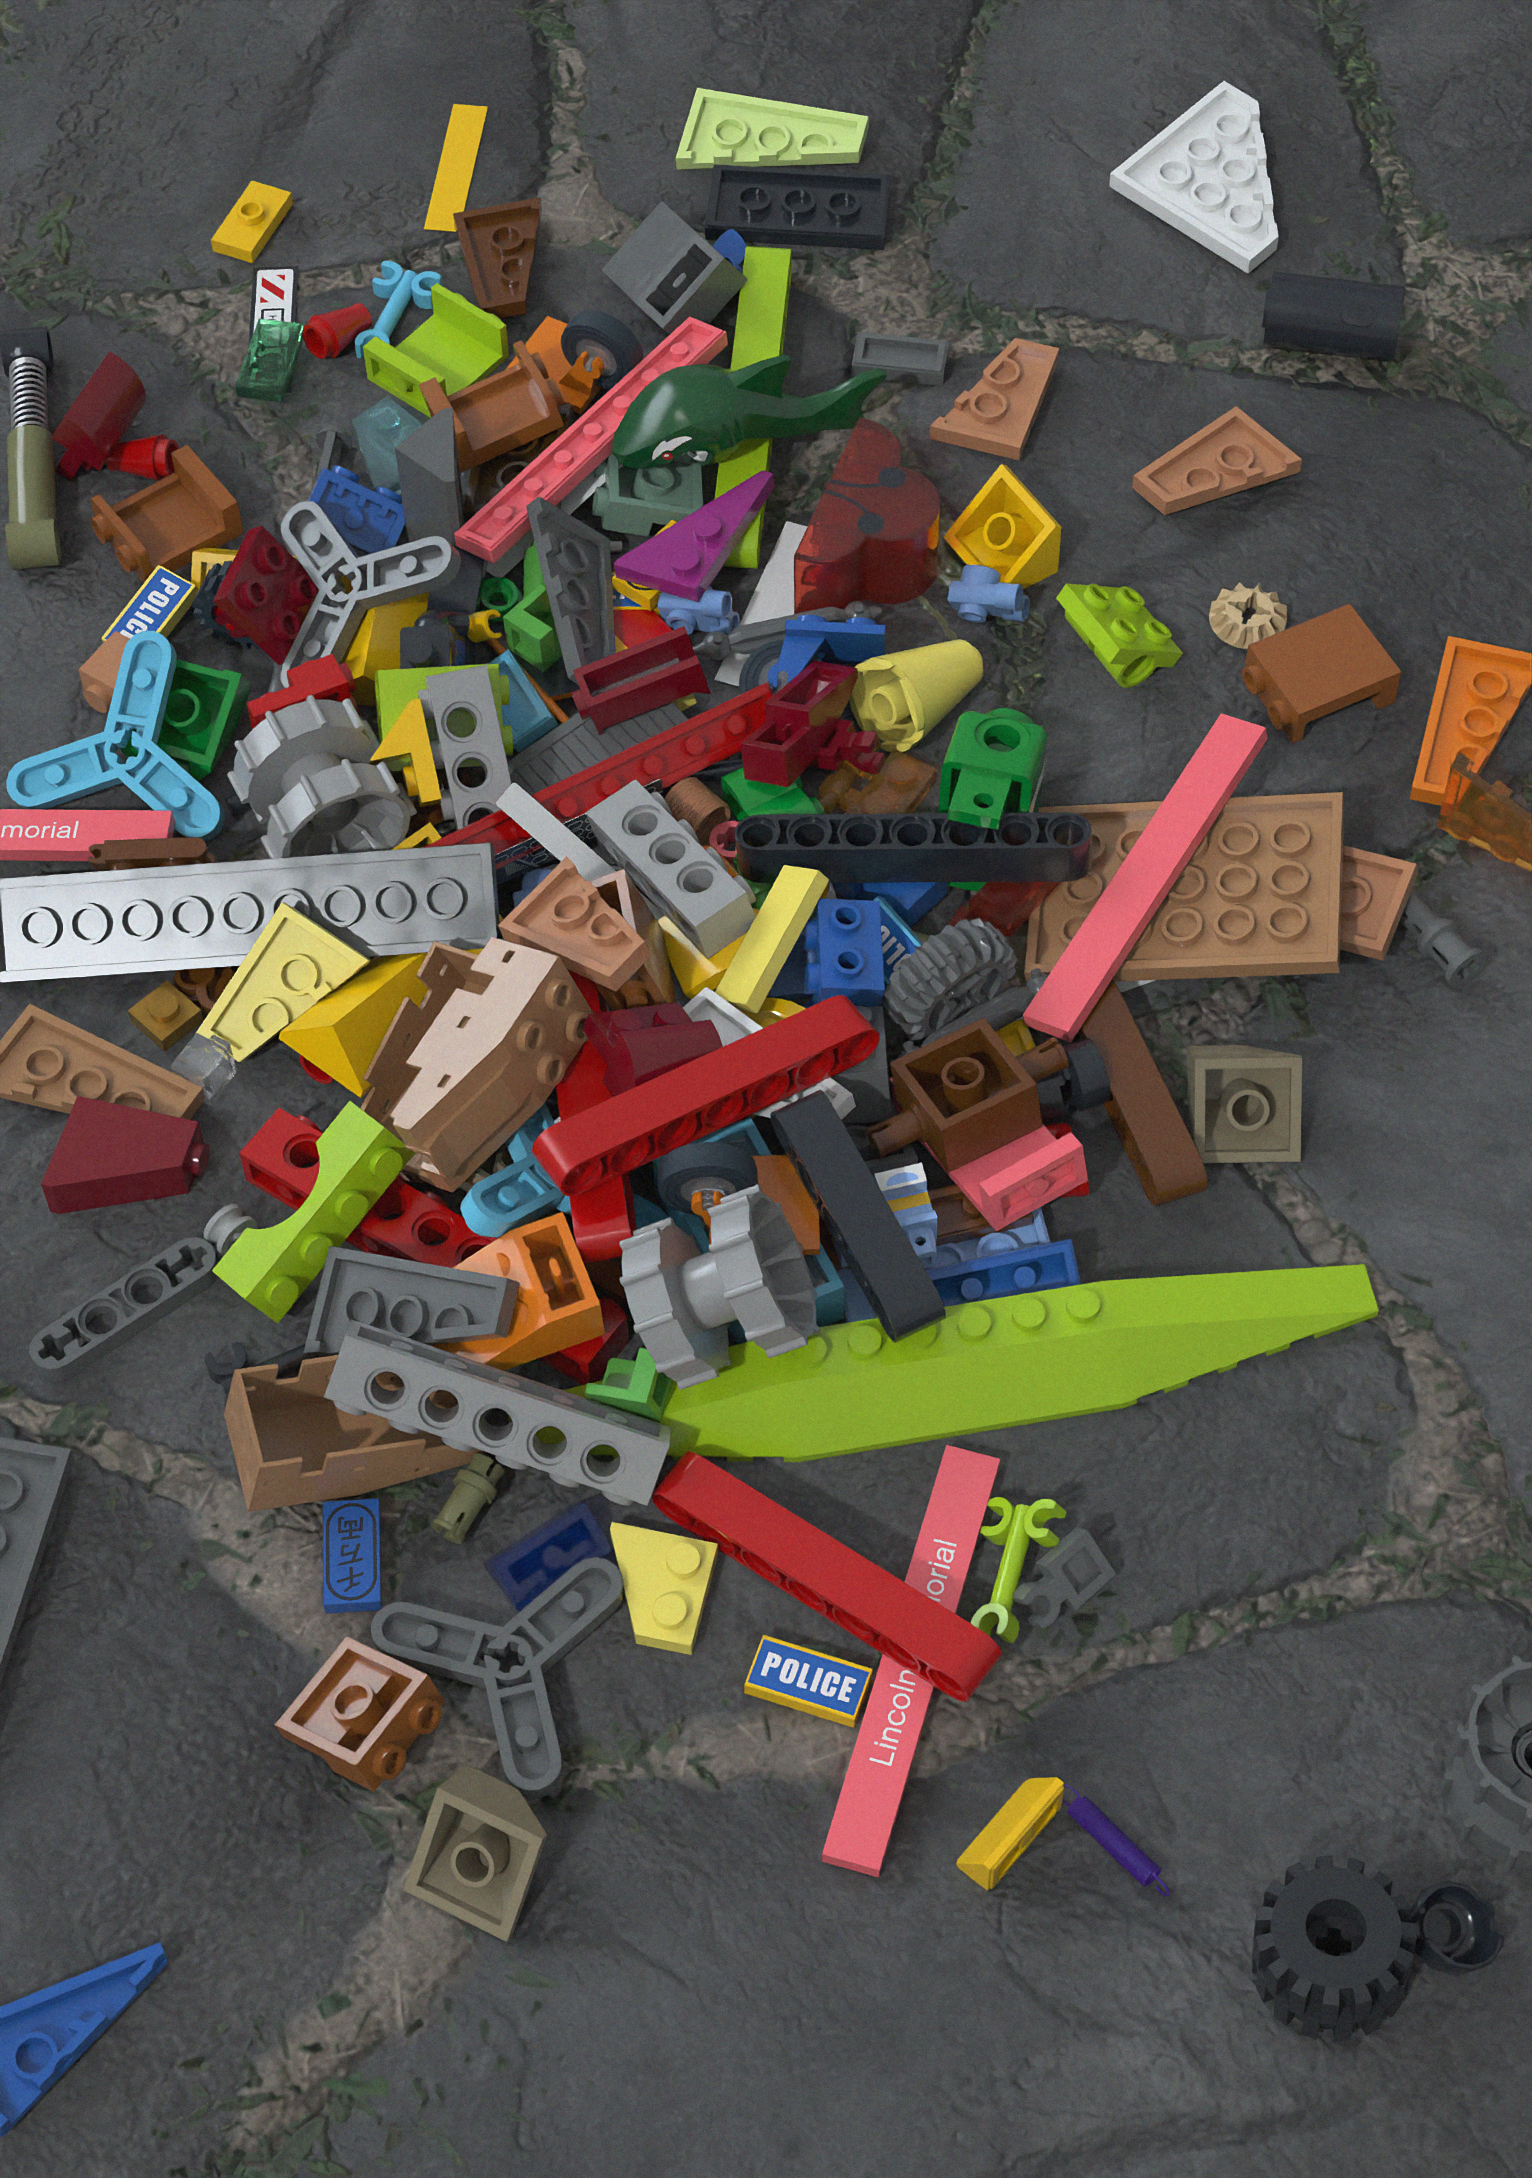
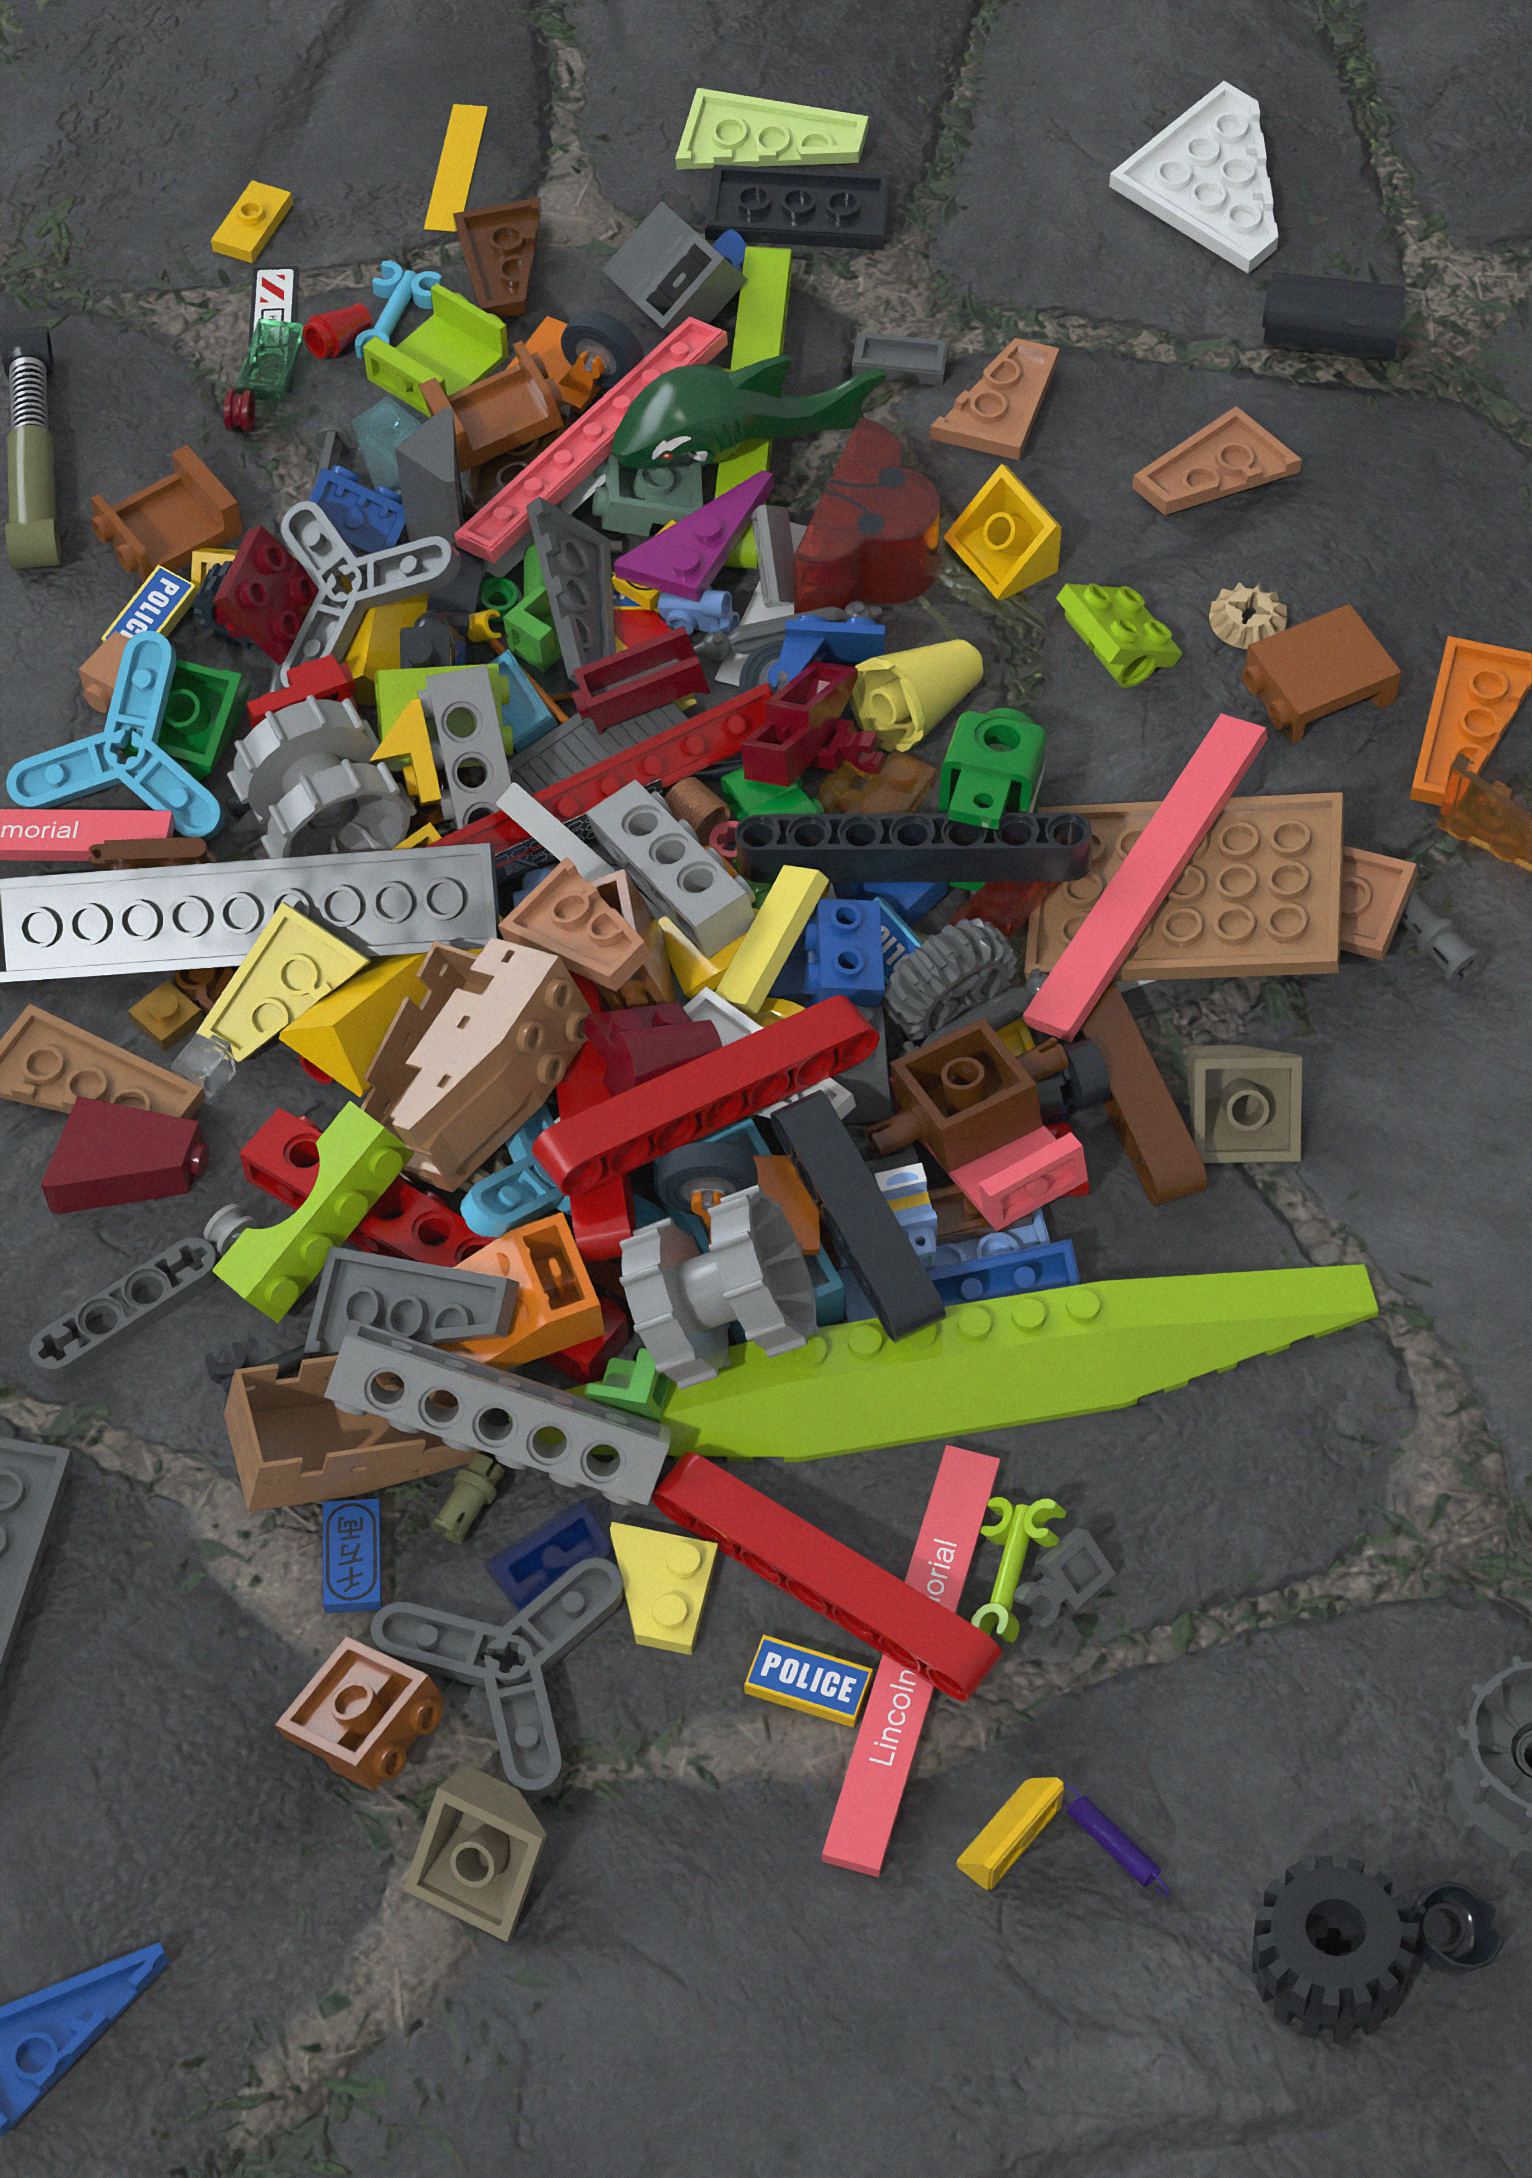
(99, 416): dark red brick -> none
(144, 457): red cone -> none
(239, 410): none -> dark red bush
(774, 554): none -> light grey slope
(983, 594): medium blue plate -> none

